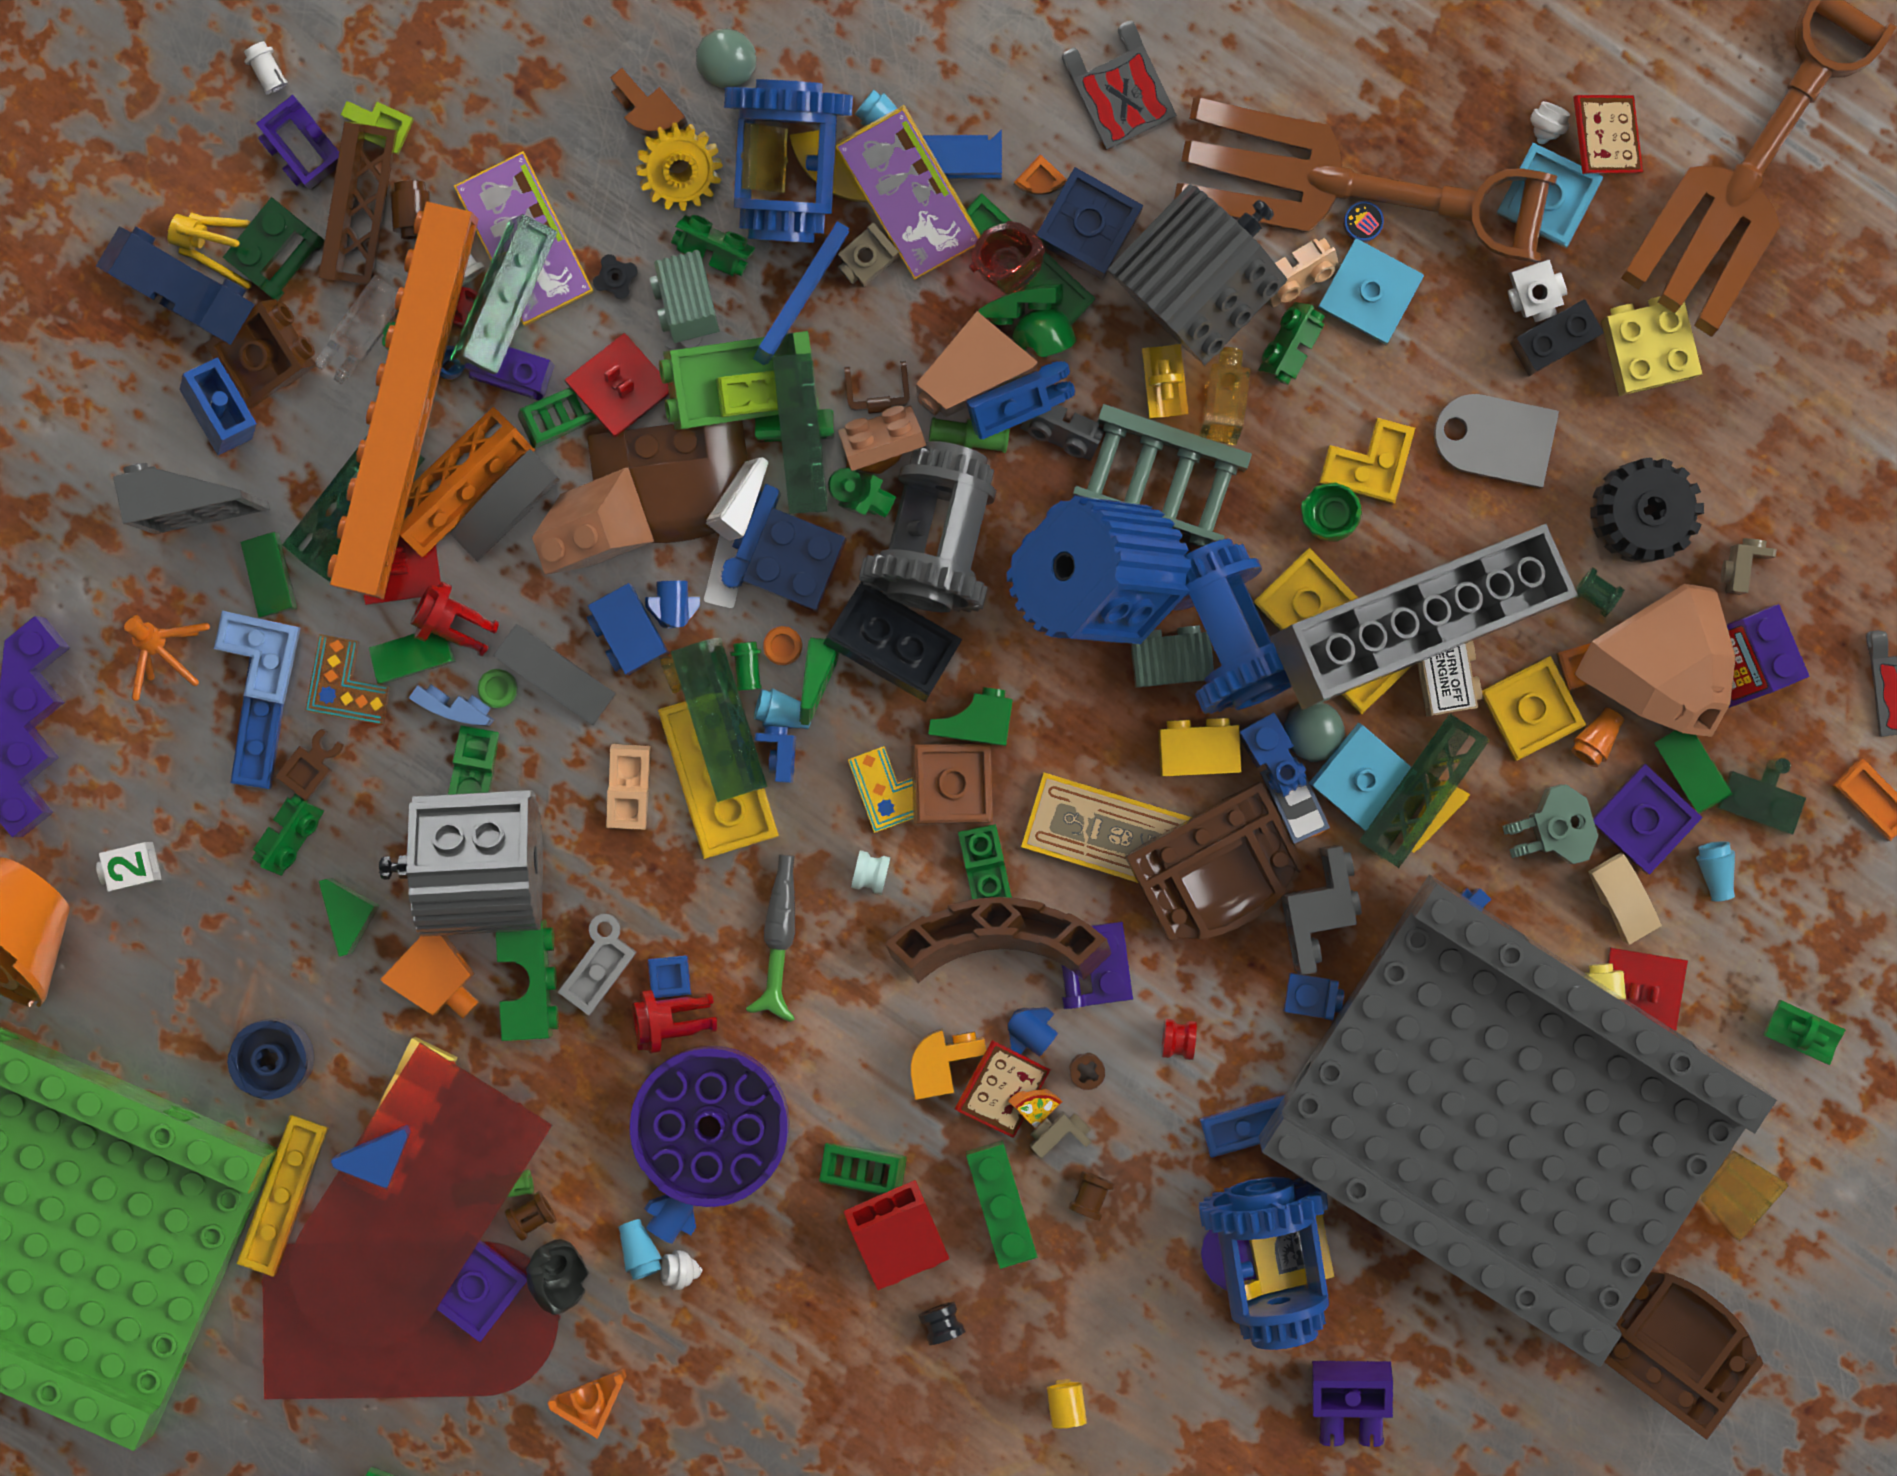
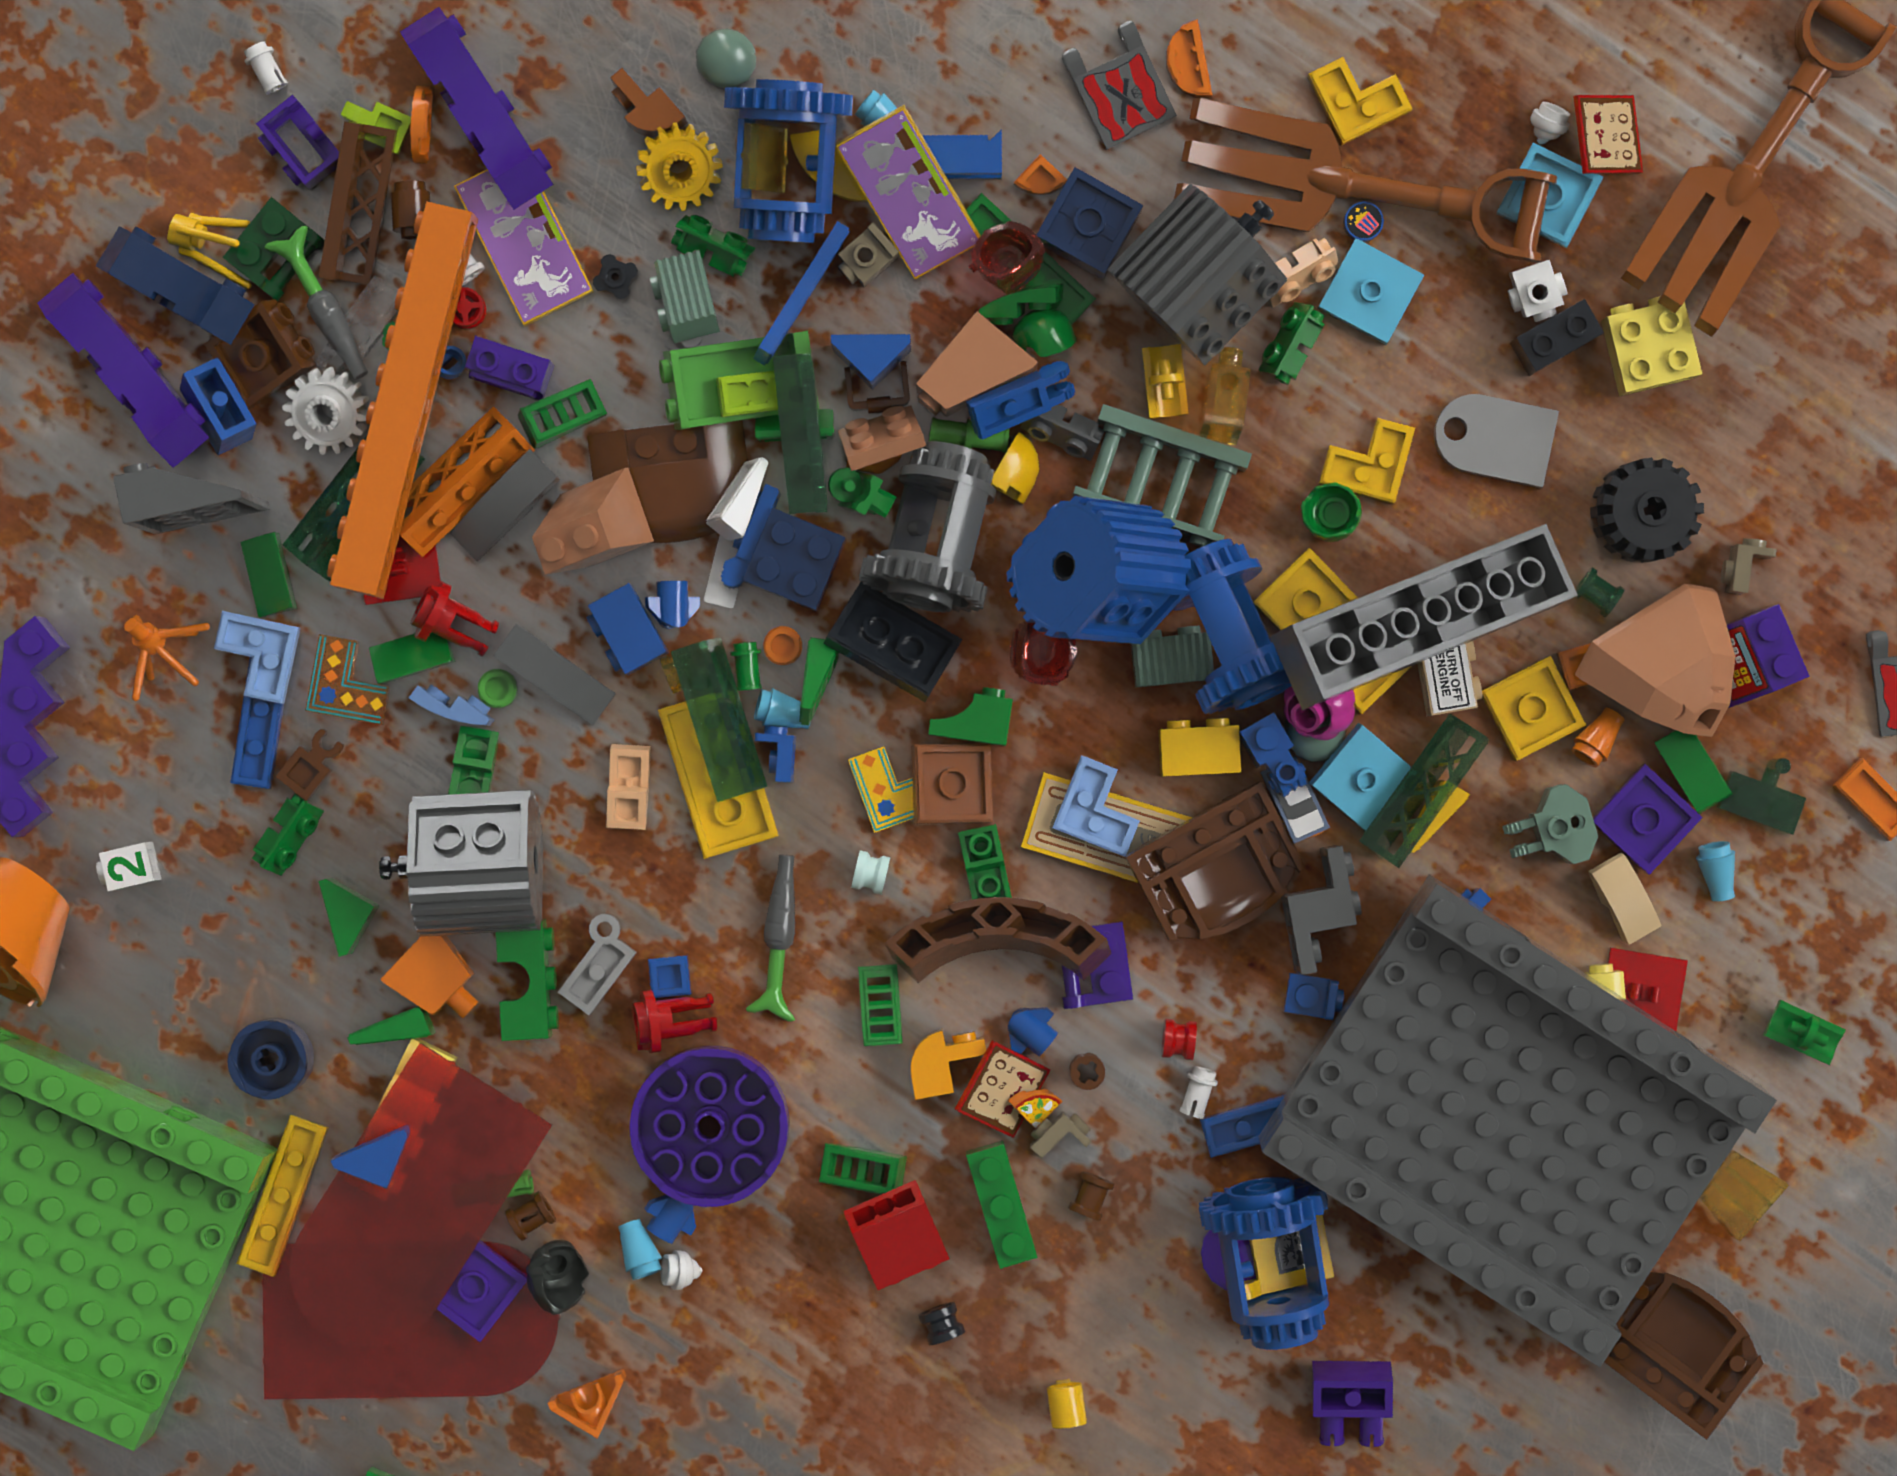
(125, 369): none -> dark purple brick
(313, 424): none -> white gear
(321, 304): none -> dark grey piece
(405, 1025): none -> green slope
(421, 123): none -> orange tile
(478, 108): none -> dark purple brick
(504, 294): clear green fence -> none
(618, 385): red piece -> none
(871, 354): none -> blue slope
(880, 1038): none -> green slope
(1017, 470): none -> yellow brick
(1041, 657): none -> clear red helmet
(1084, 811): none -> light blue tile
(1187, 61): none -> orange tile
(1198, 1089): none -> white pin
(1308, 720): none -> dark pink plant
(1357, 111): none -> yellow tile

